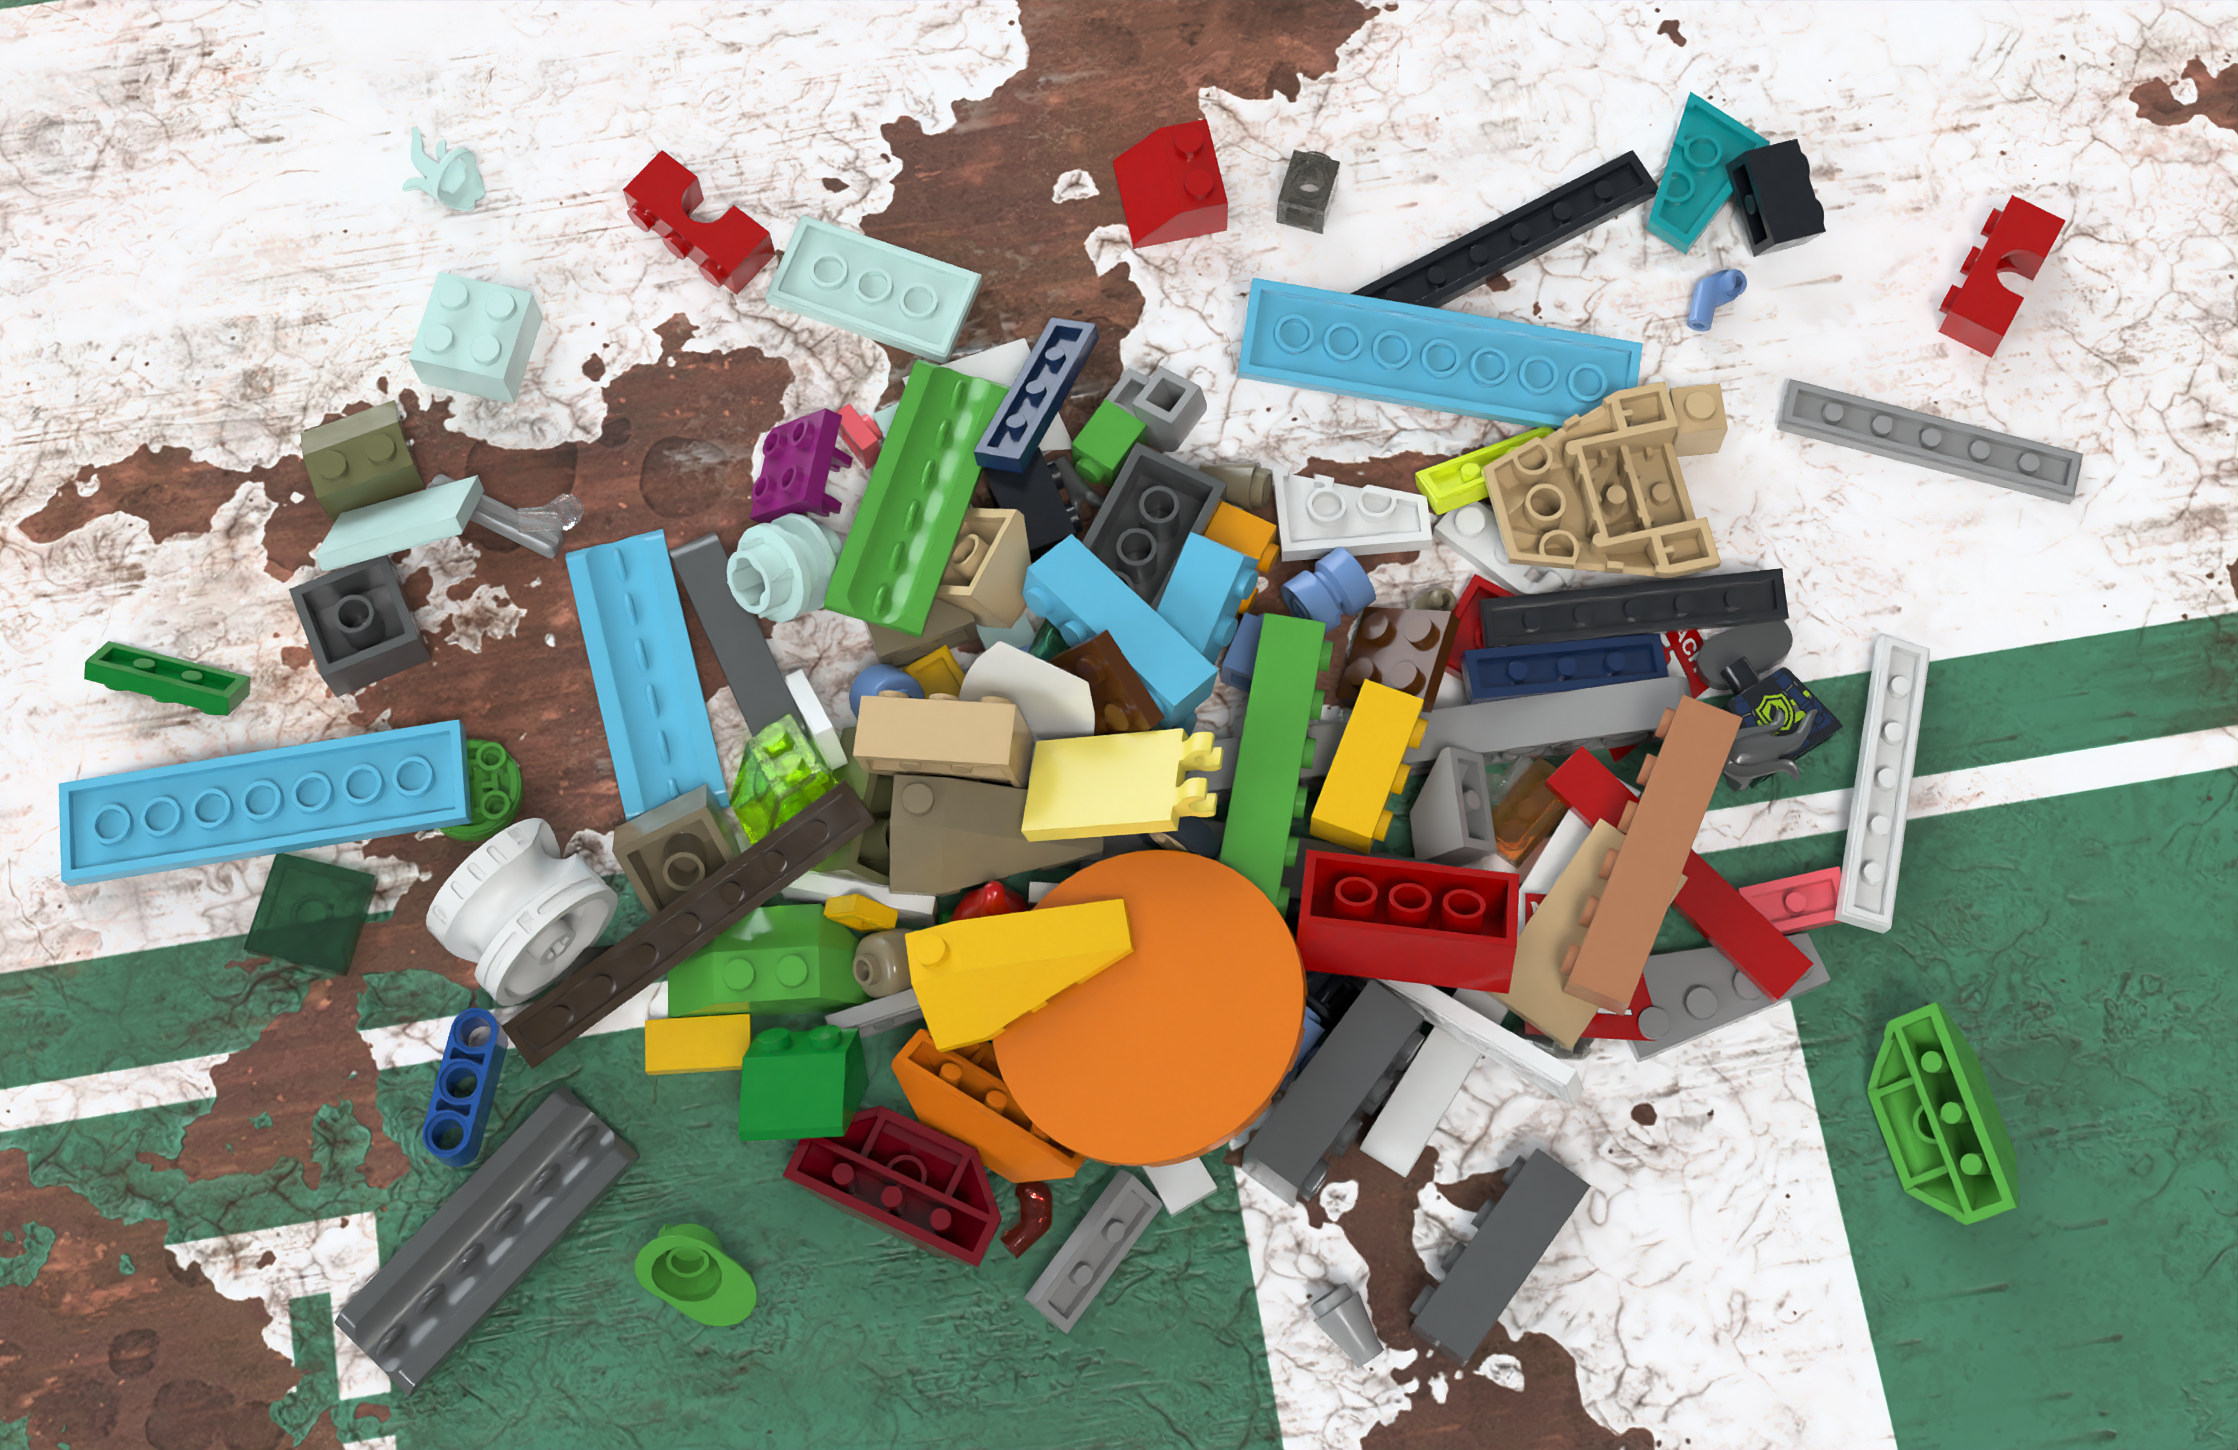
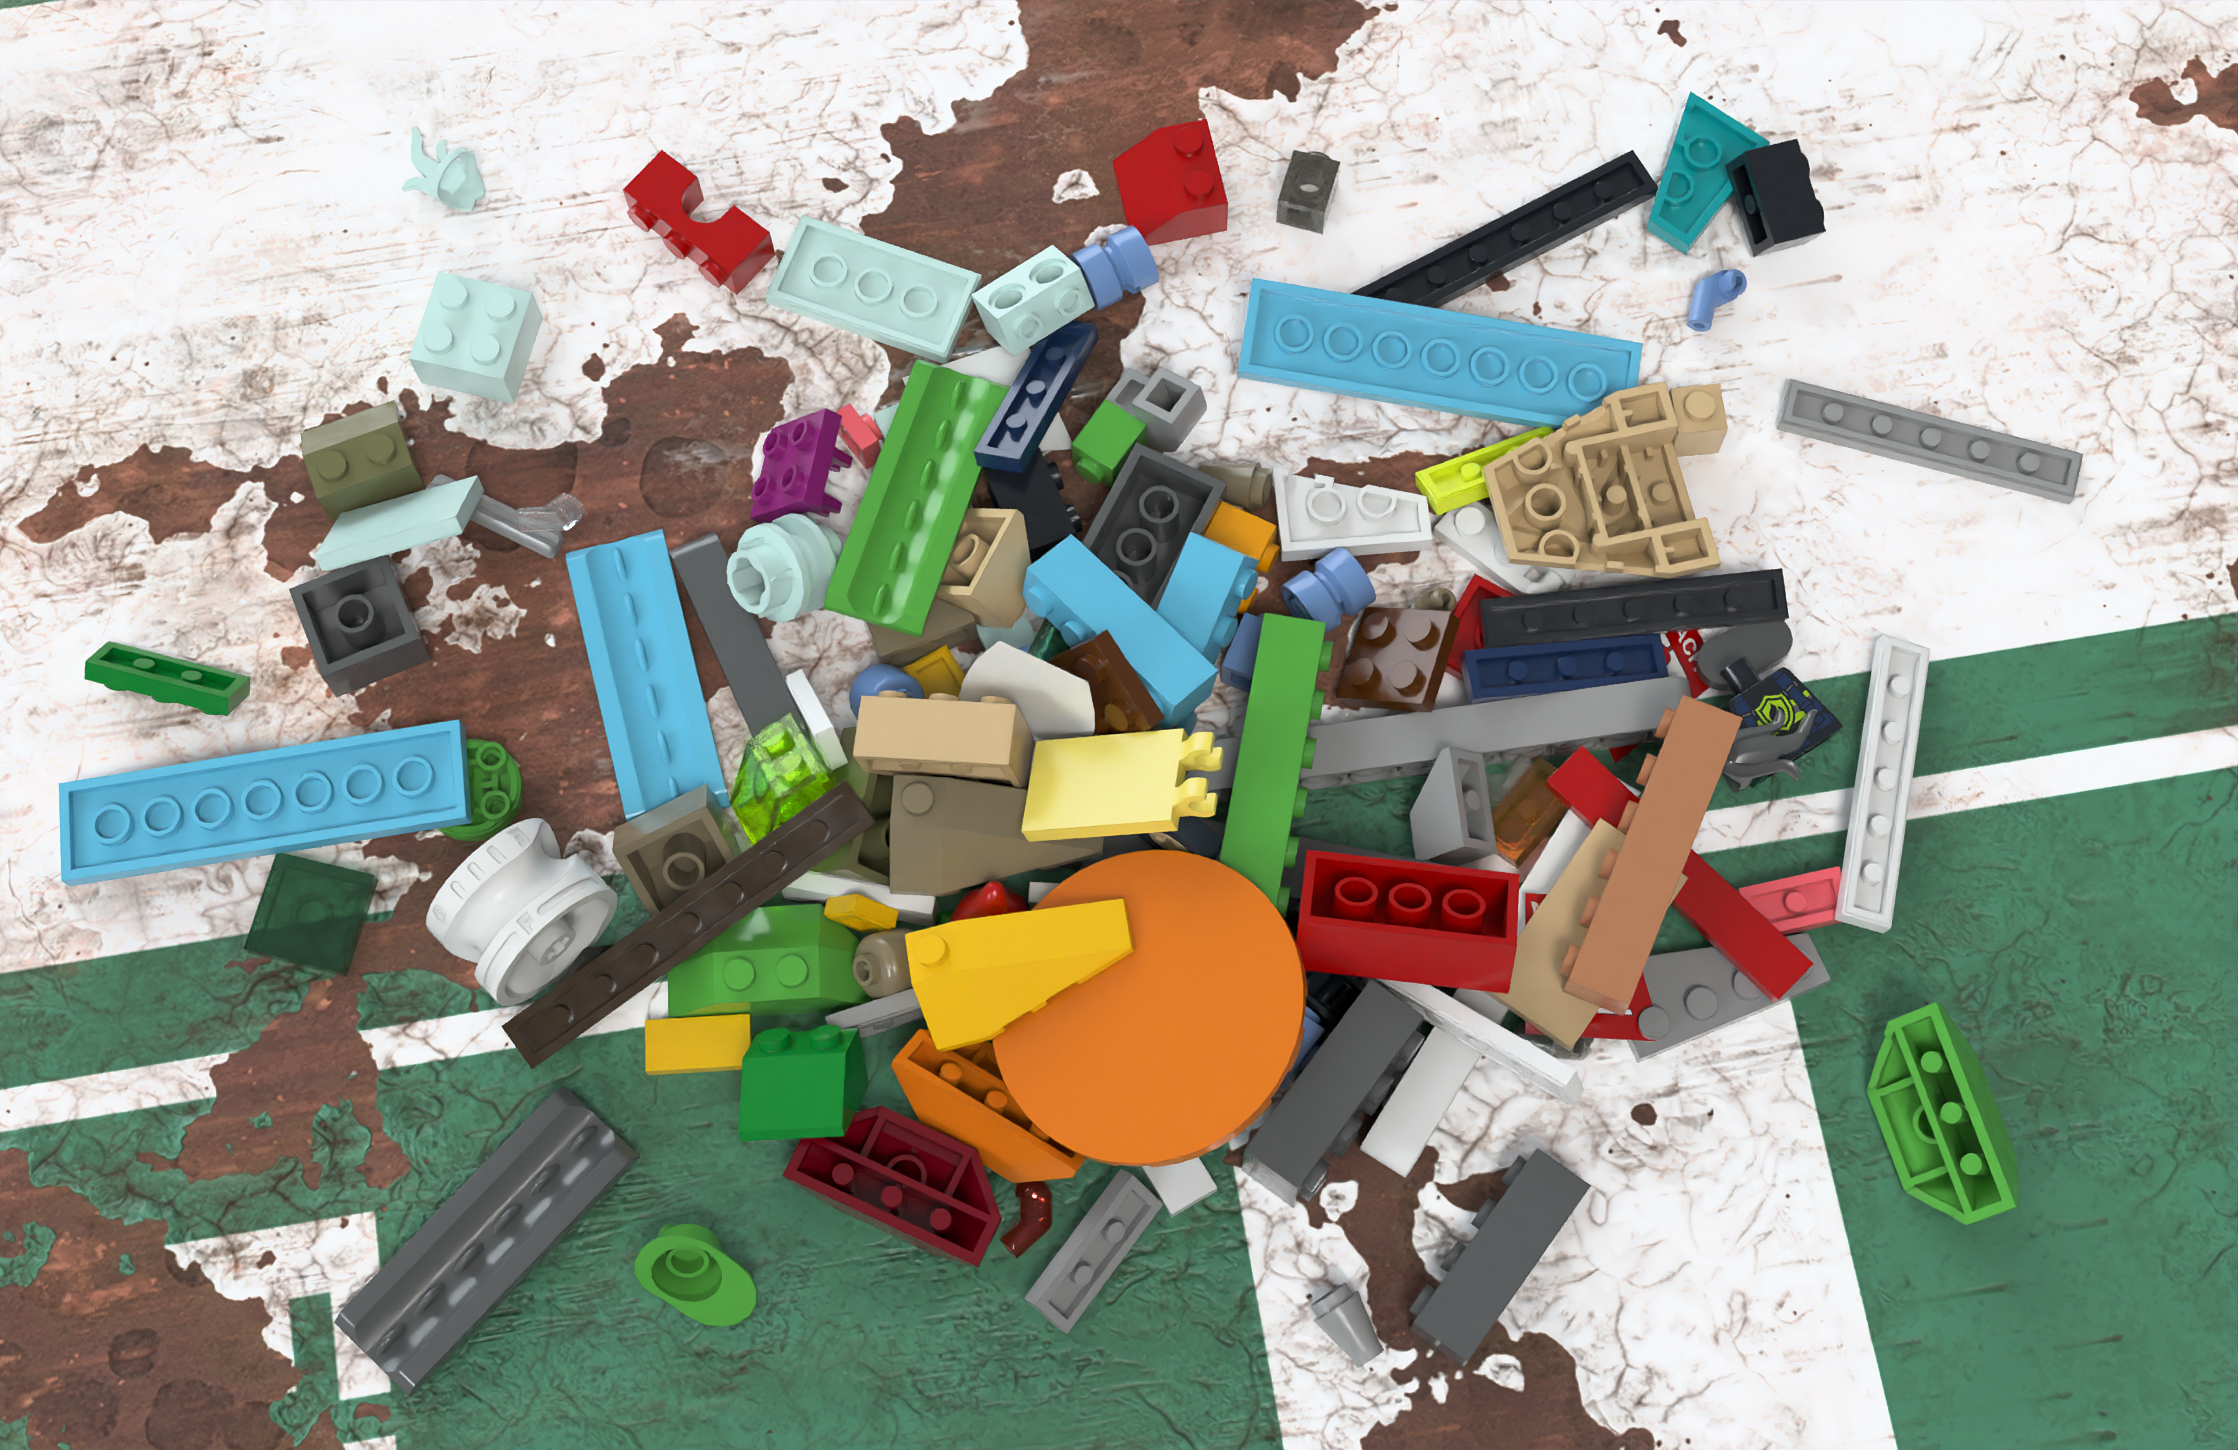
(459, 1063): blue beam -> none
(1033, 300): none -> light aqua brick
(1076, 486): dark grey bar -> none
(1116, 267): none -> medium blue wheel
(1369, 768): yellow brick -> none
(2017, 244): red arch -> none

